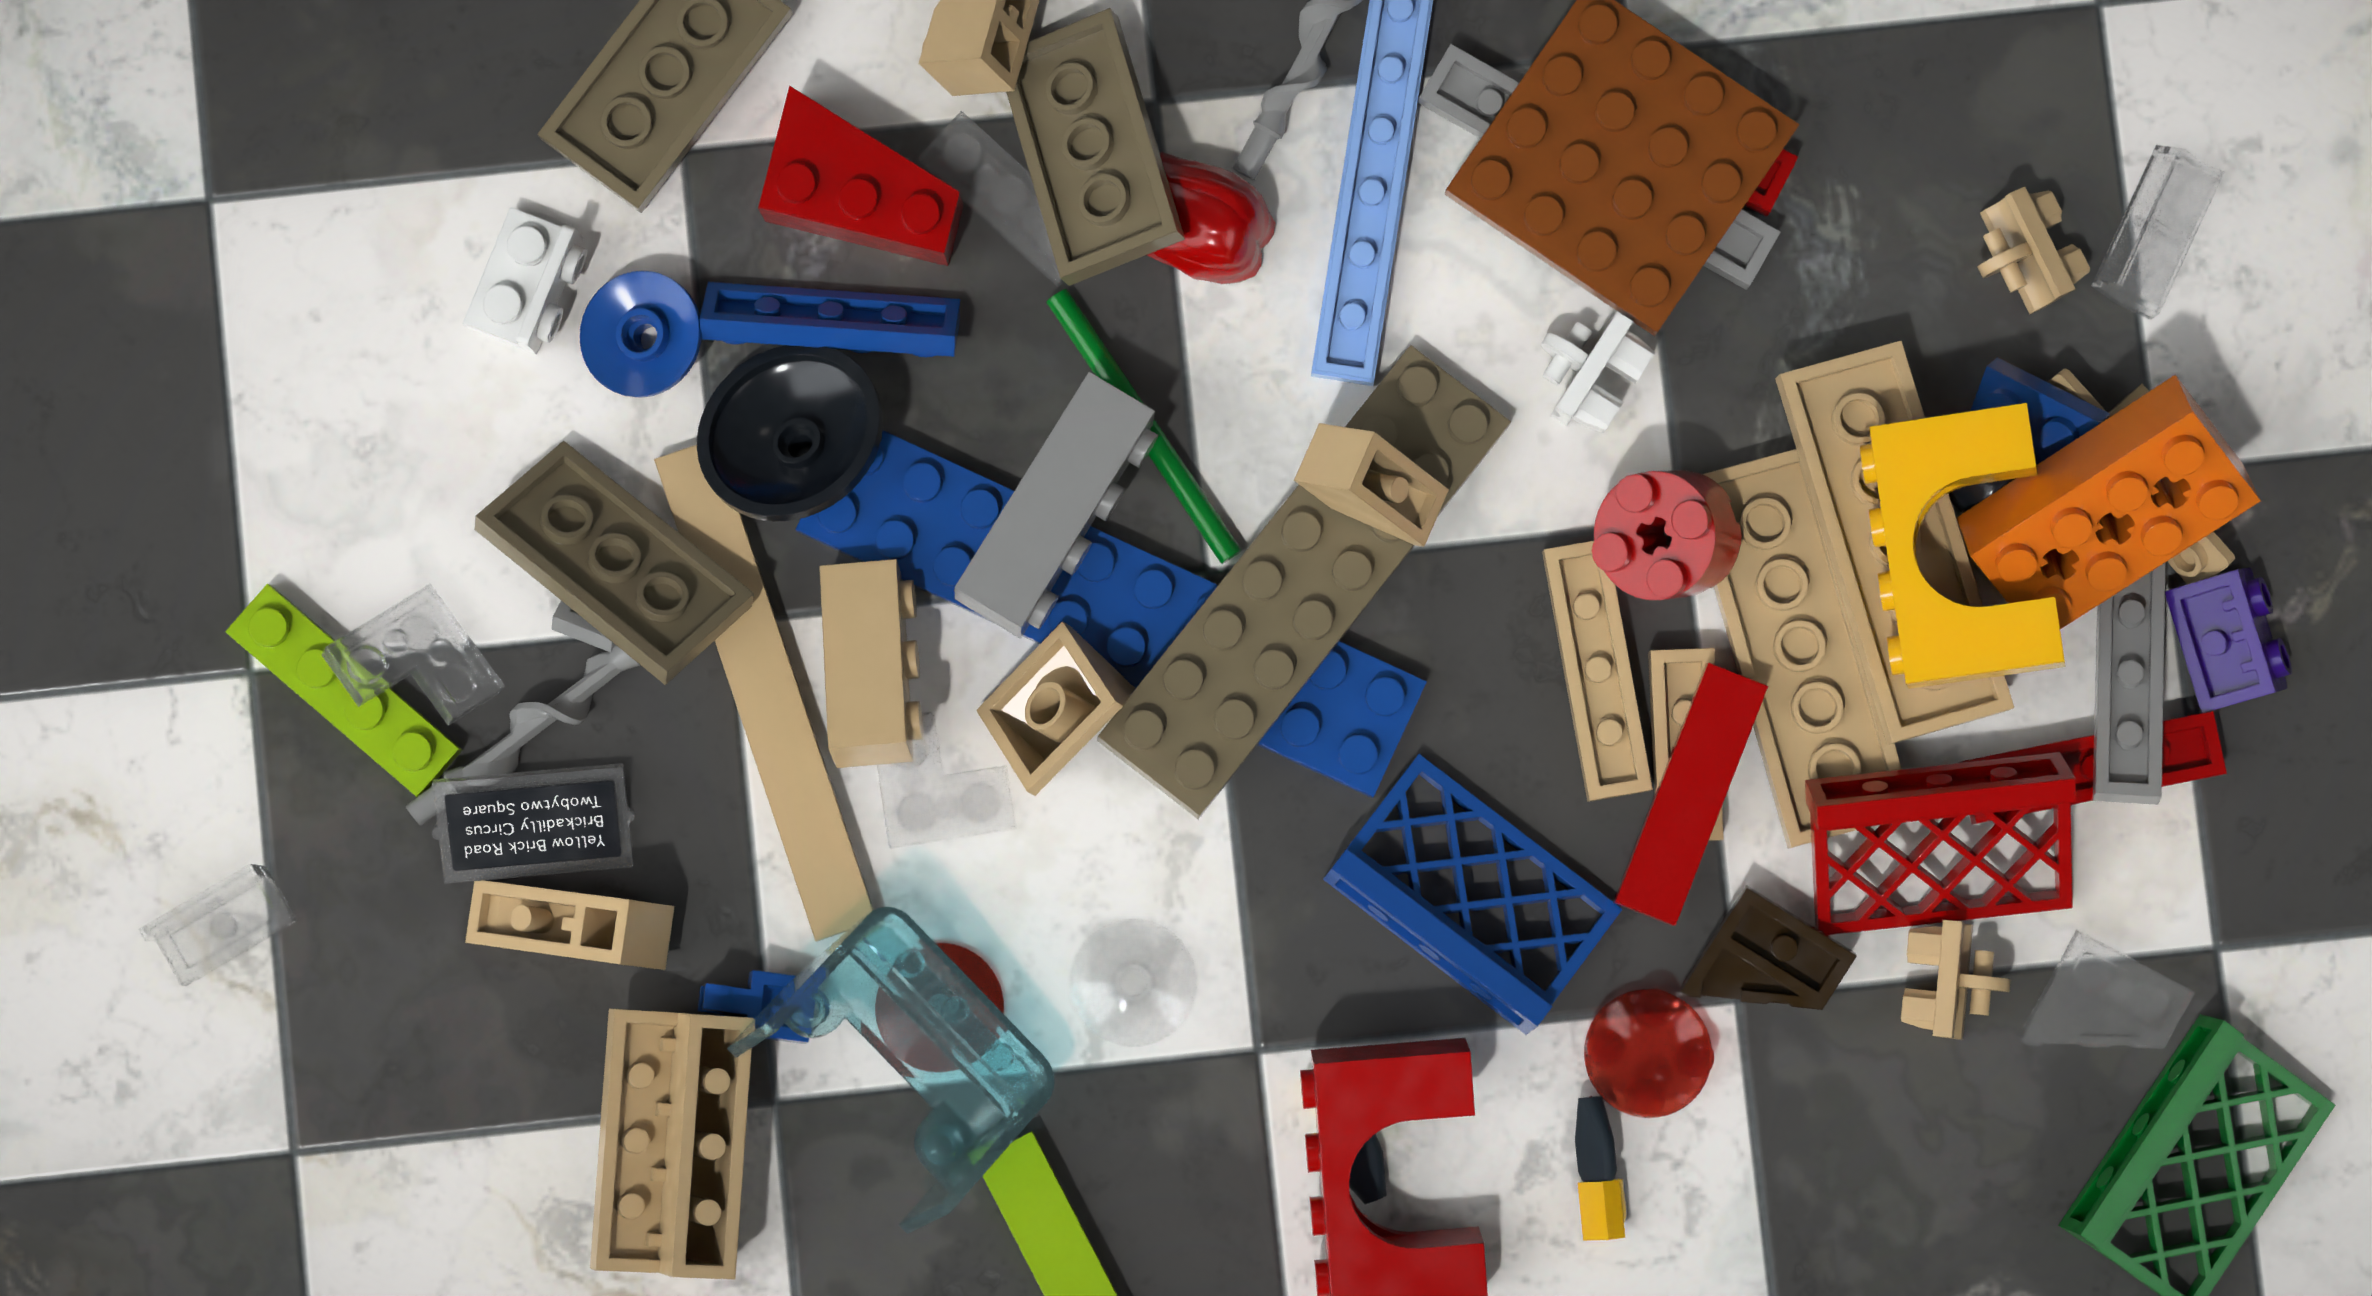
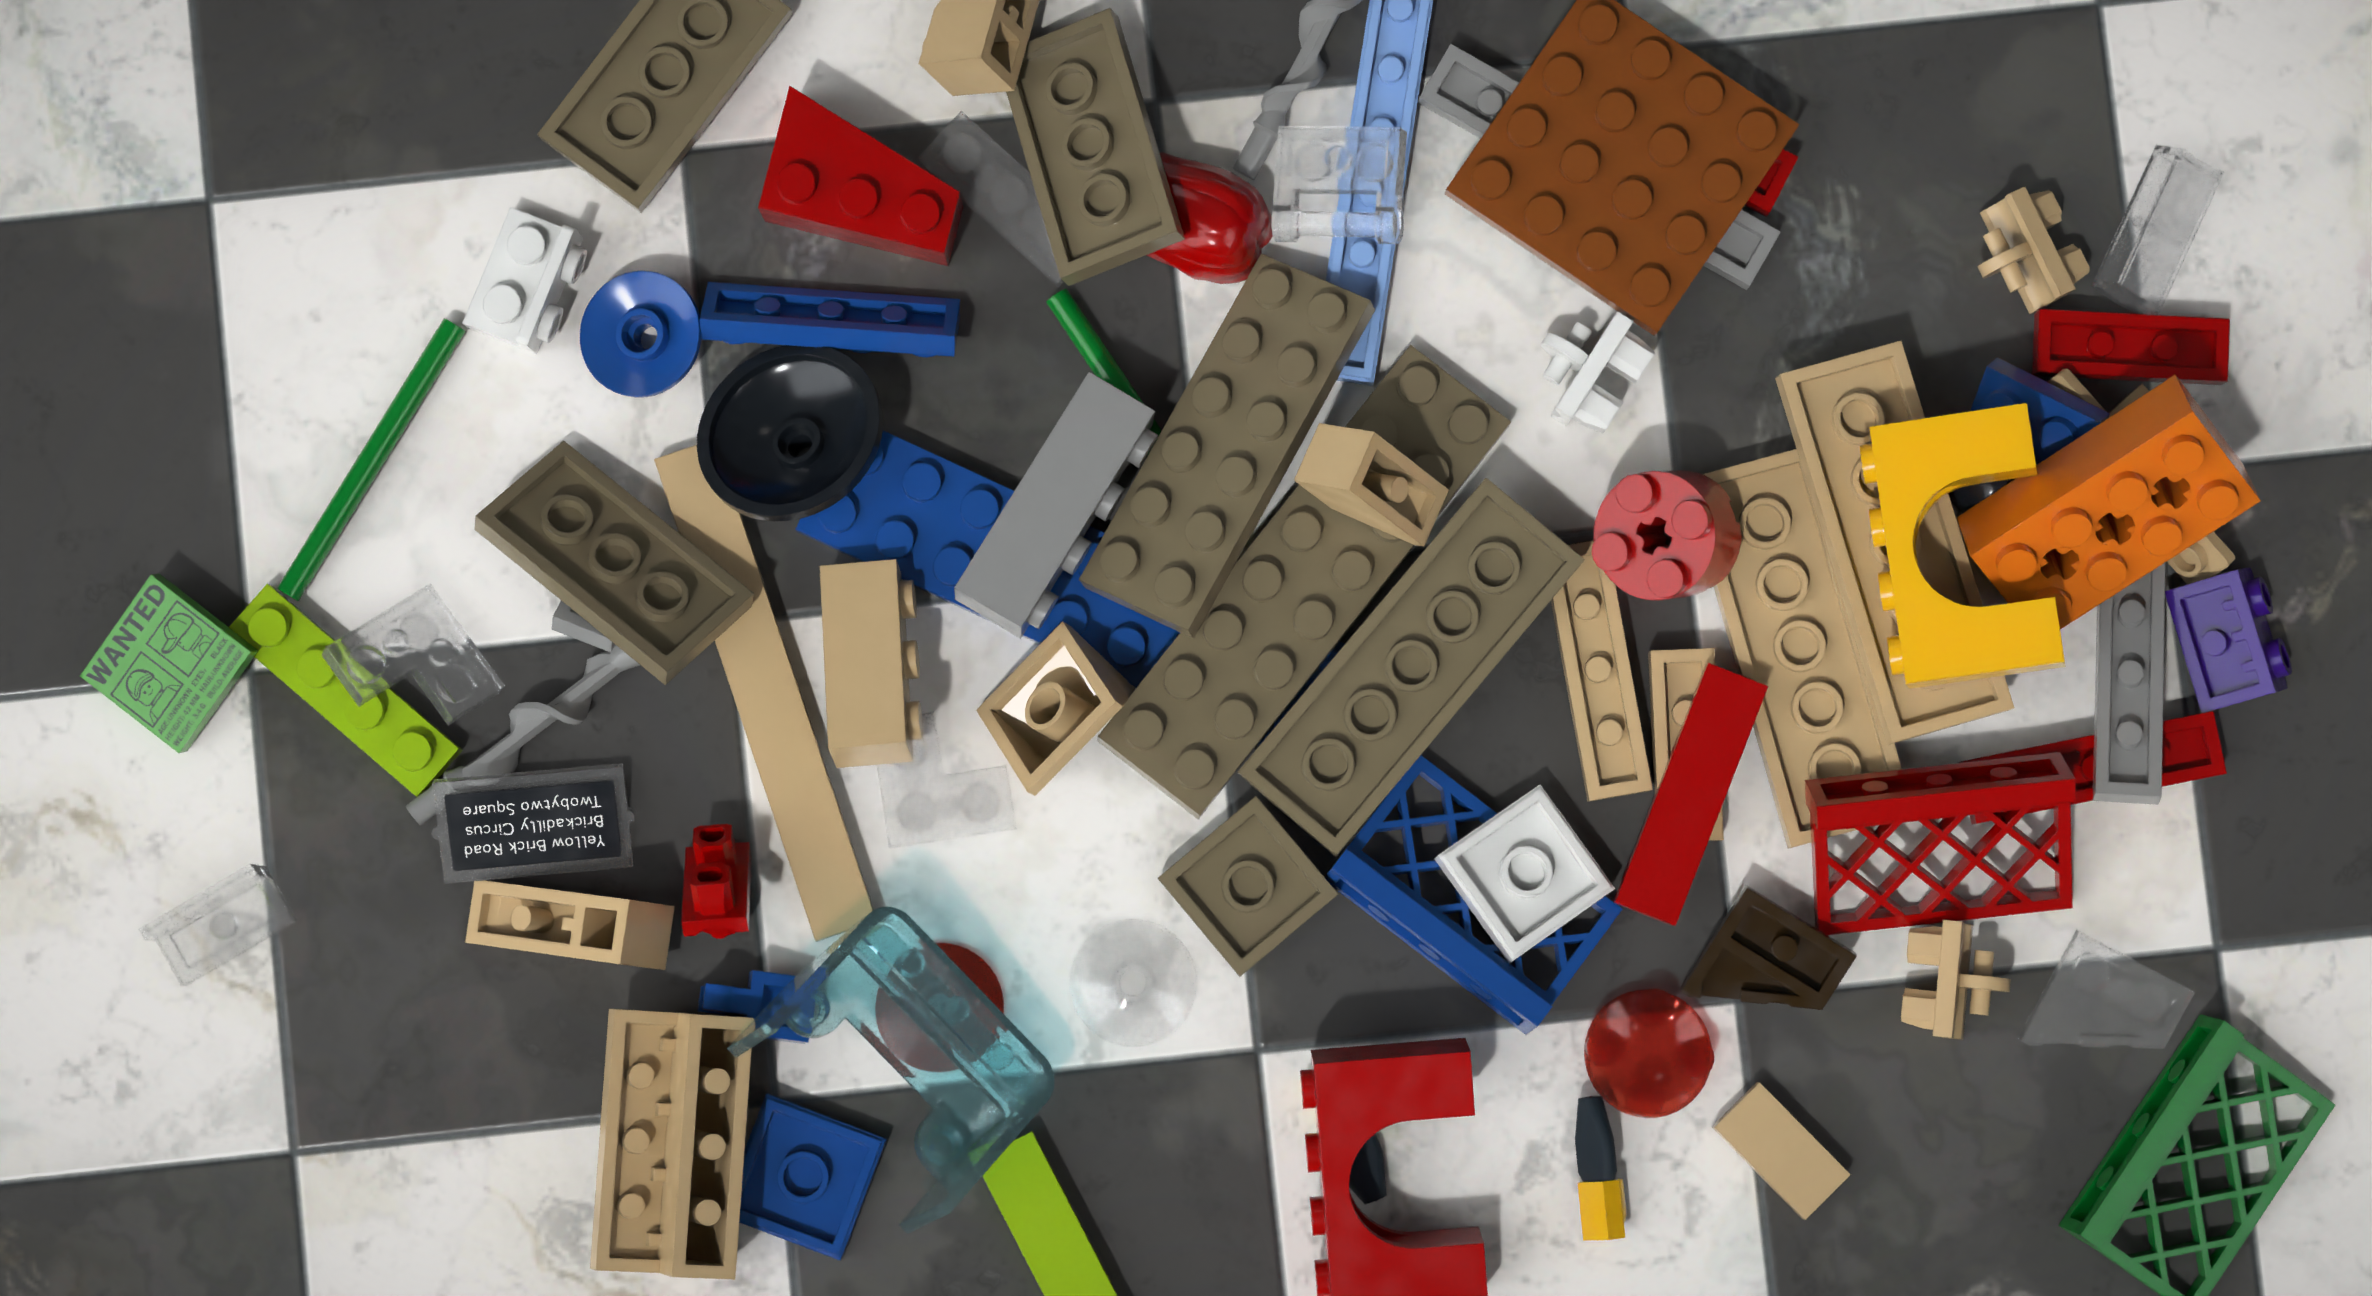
(168, 663): none -> bright green tile
(371, 459): none -> green piece
(716, 883): none -> red hips
(806, 1176): none -> blue tile
(1227, 445): none -> dark tan plate
(1247, 886): none -> dark tan plate
(1339, 163): none -> clear plate
(1410, 666): none -> dark tan plate
(1524, 873): none -> white tile
(1781, 1150): none -> tan tile
(2131, 346): none -> red plate

